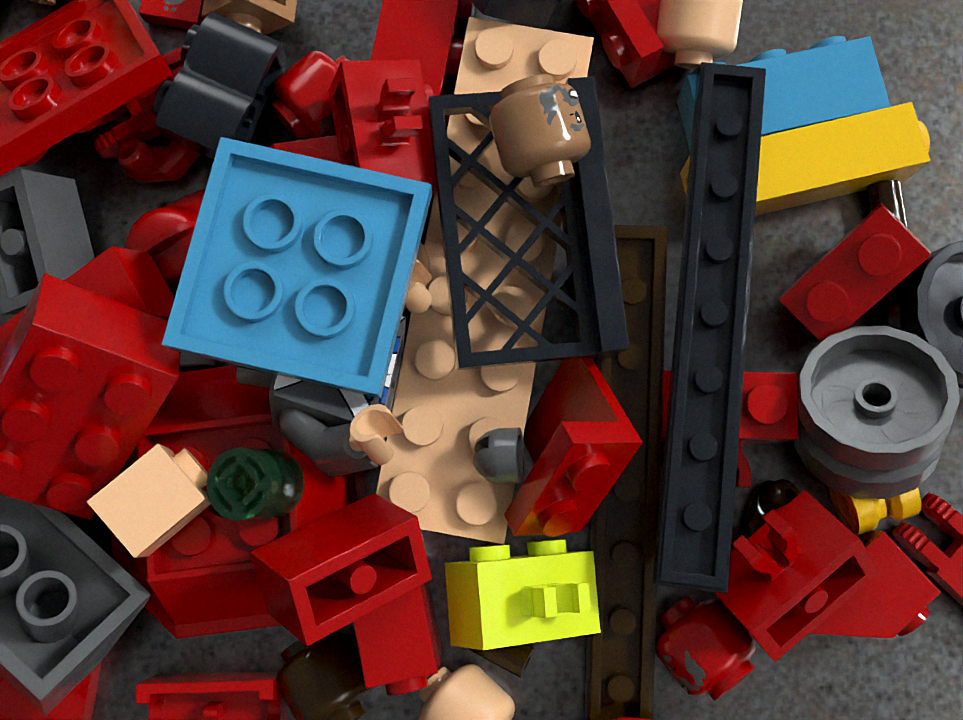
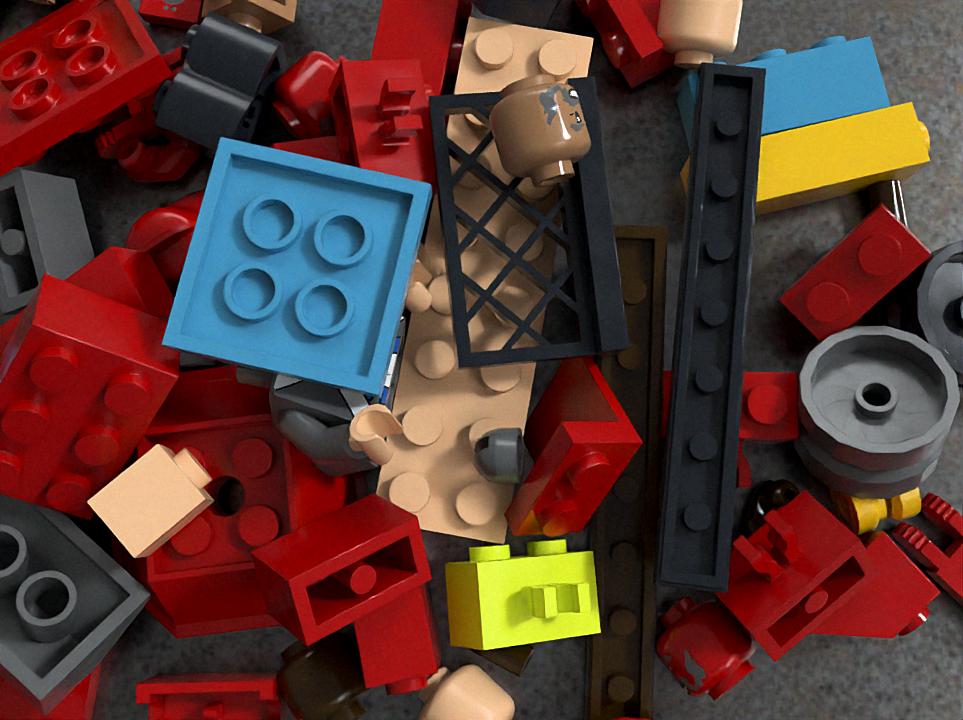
(273, 483): clear green wheel -> none

